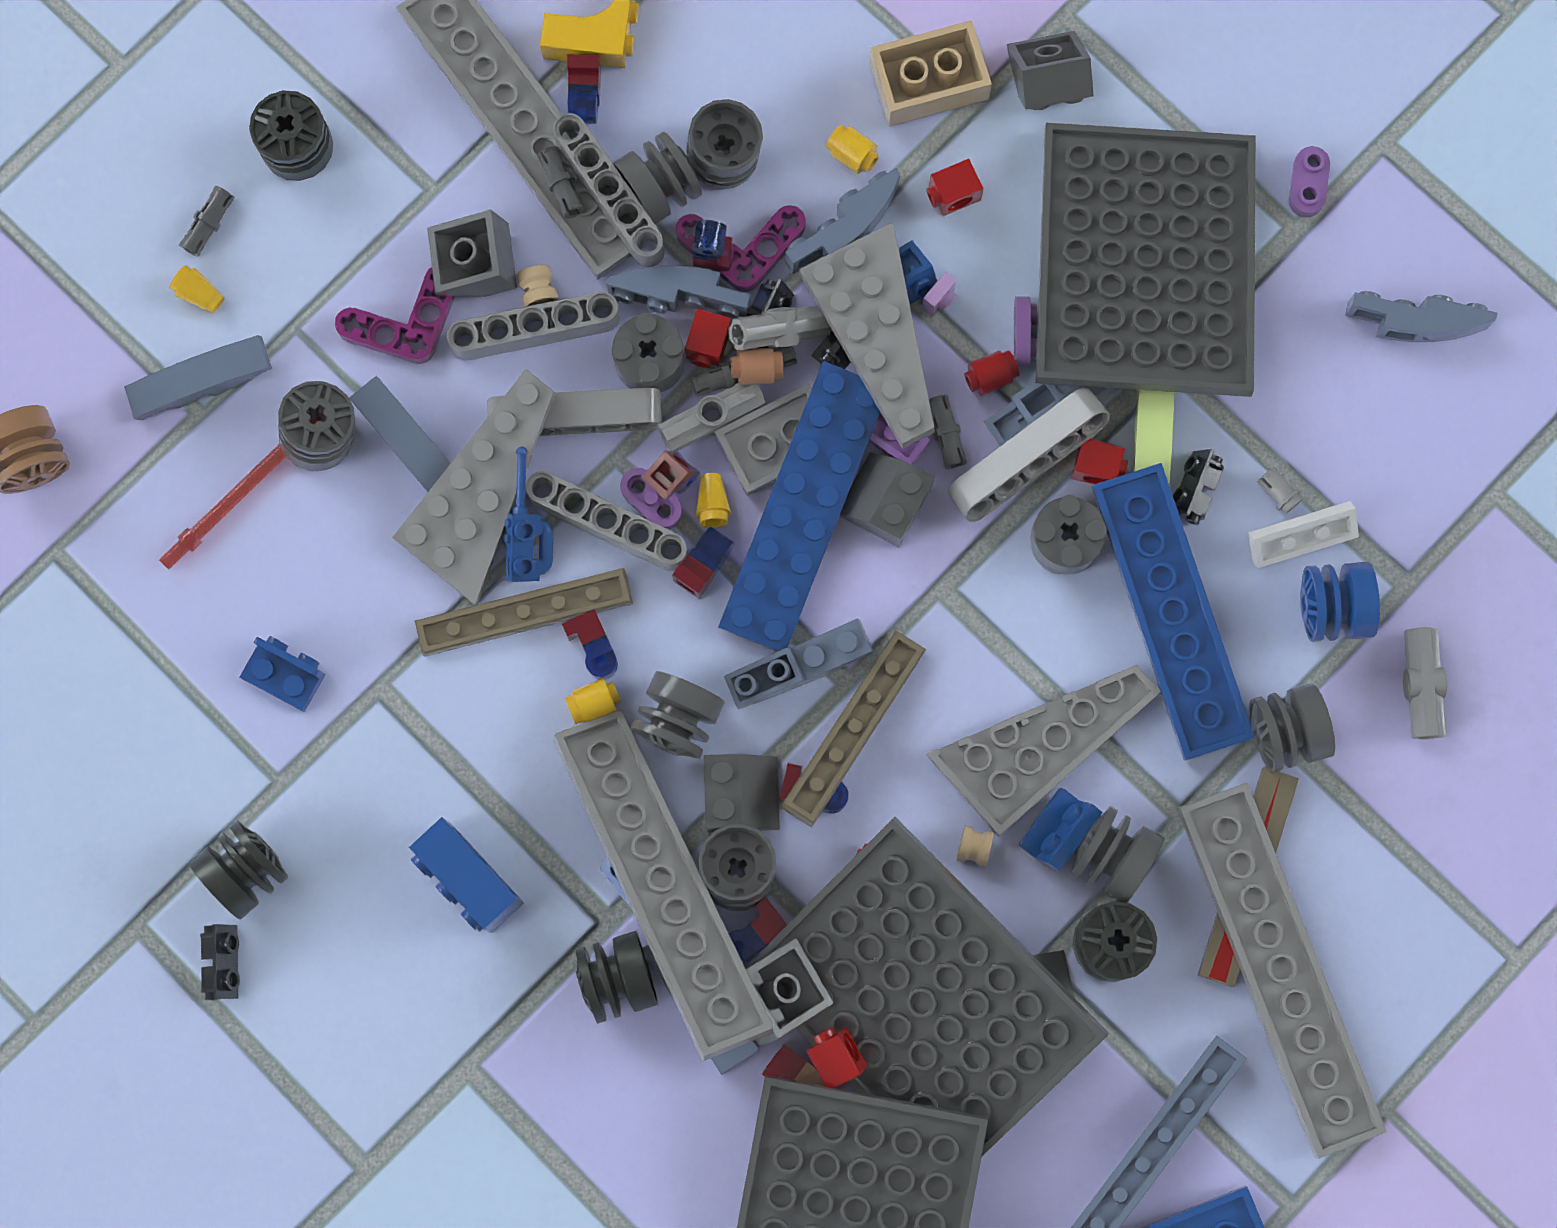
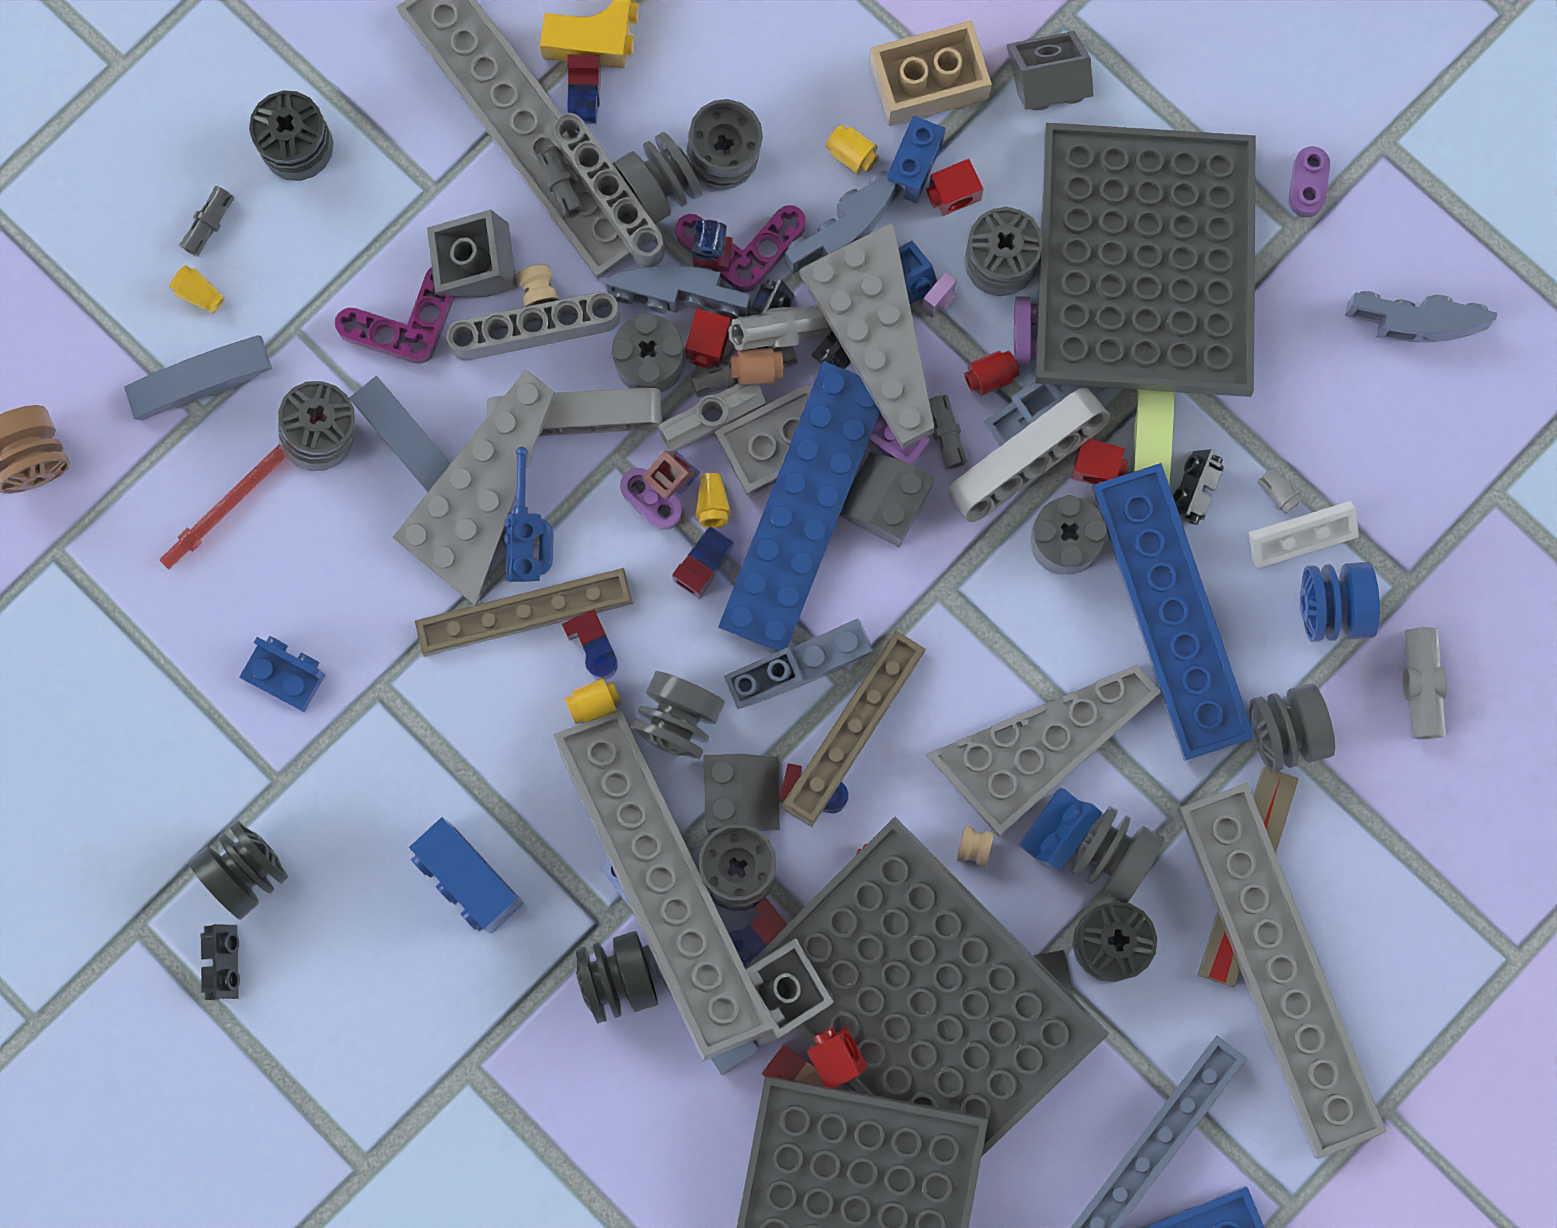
(594, 508): light grey beam -> none
(916, 156): none -> blue bracket
(1003, 270): none -> dark grey wheel

